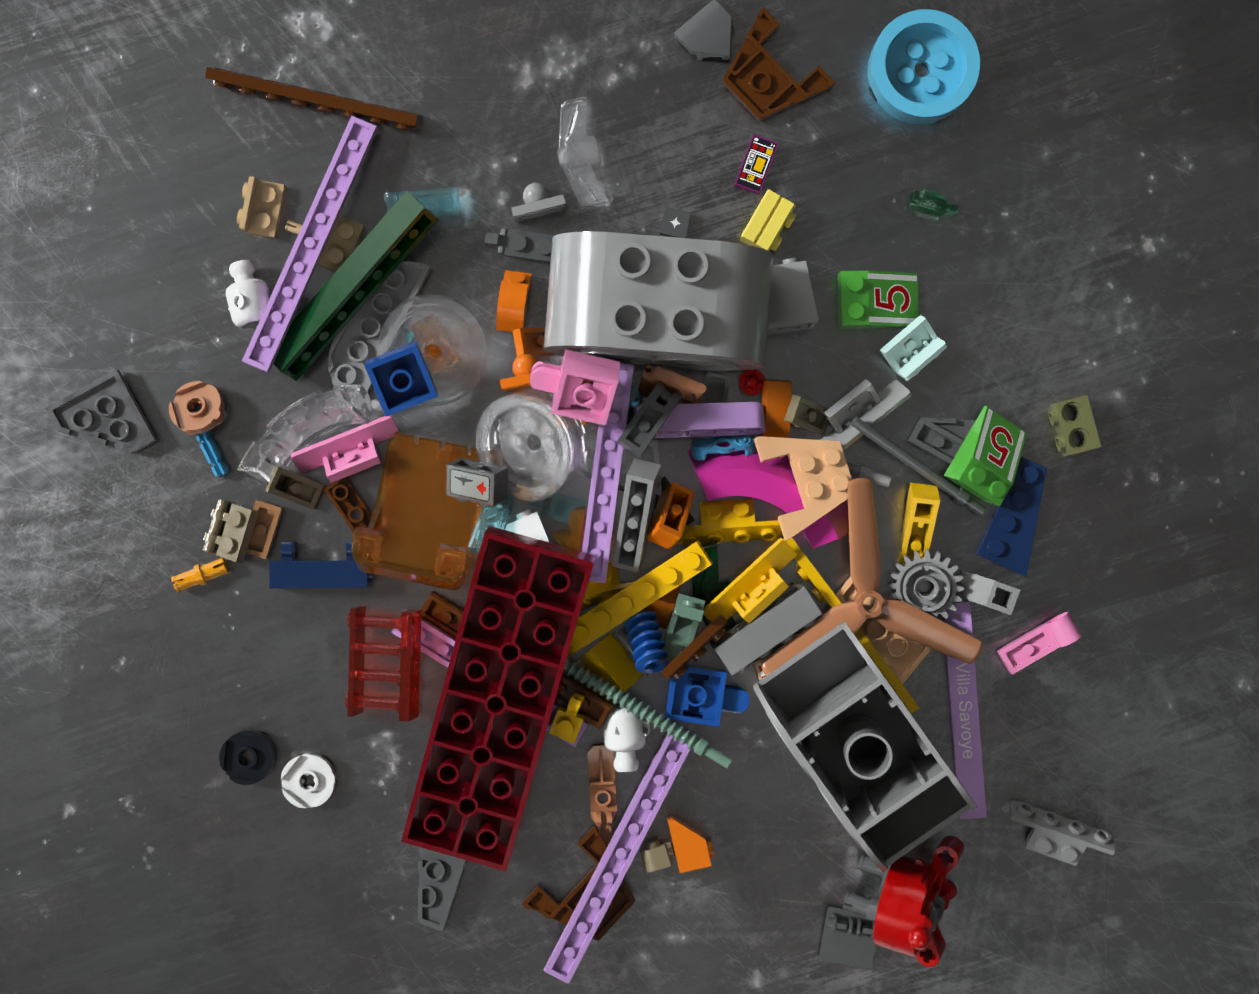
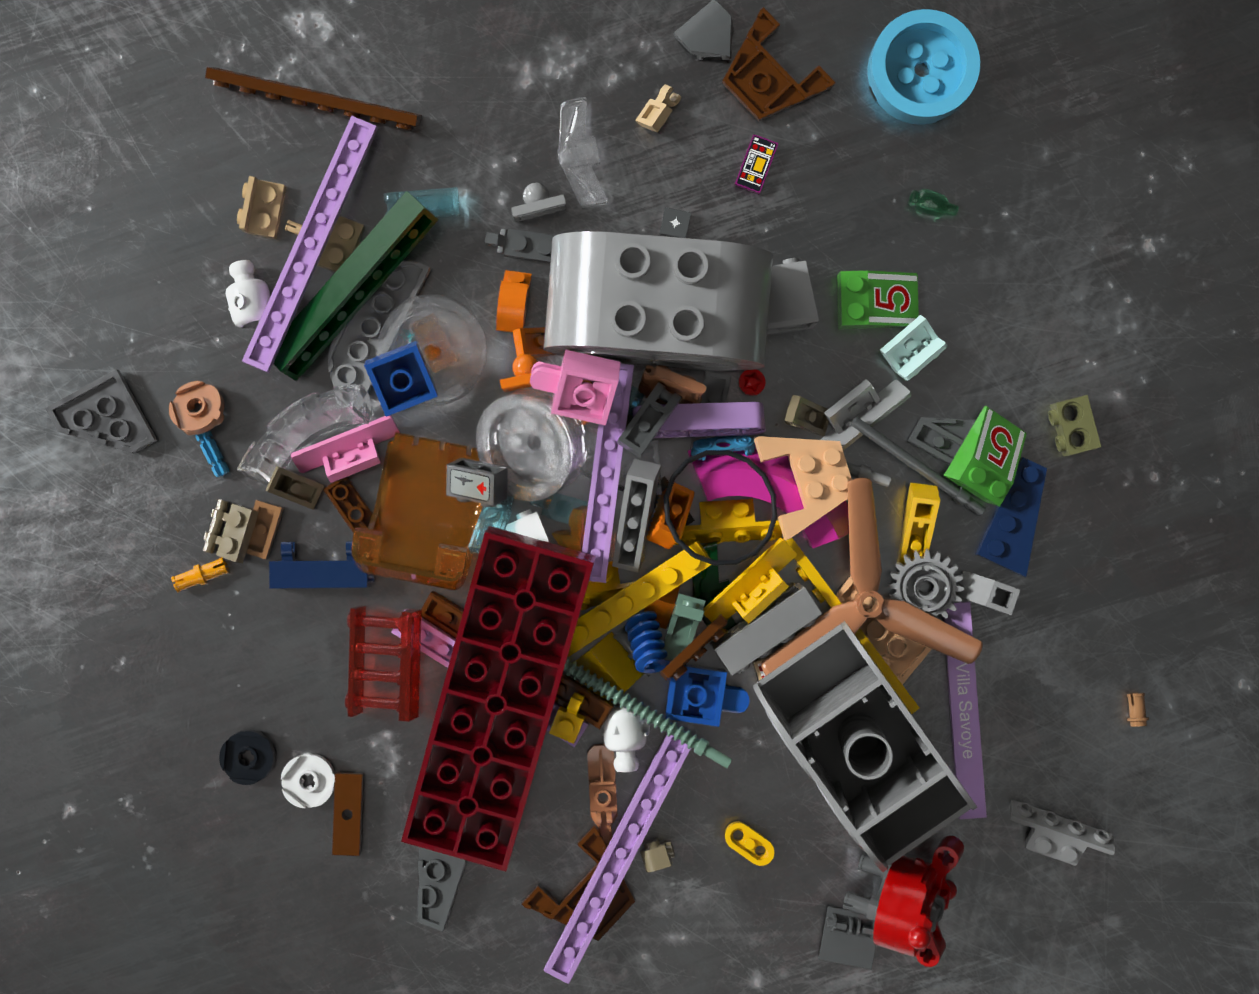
(346, 830): none -> reddish brown tile
(657, 111): none -> tan plate
(673, 531): none -> black piece
(689, 846): orange slope -> none
(748, 843): none -> yellow plate
(768, 222): light yellow brick -> none
(775, 401): orange slope -> none
(1039, 642): bright pink plate -> none
(1137, 709): none -> medium nougat pin

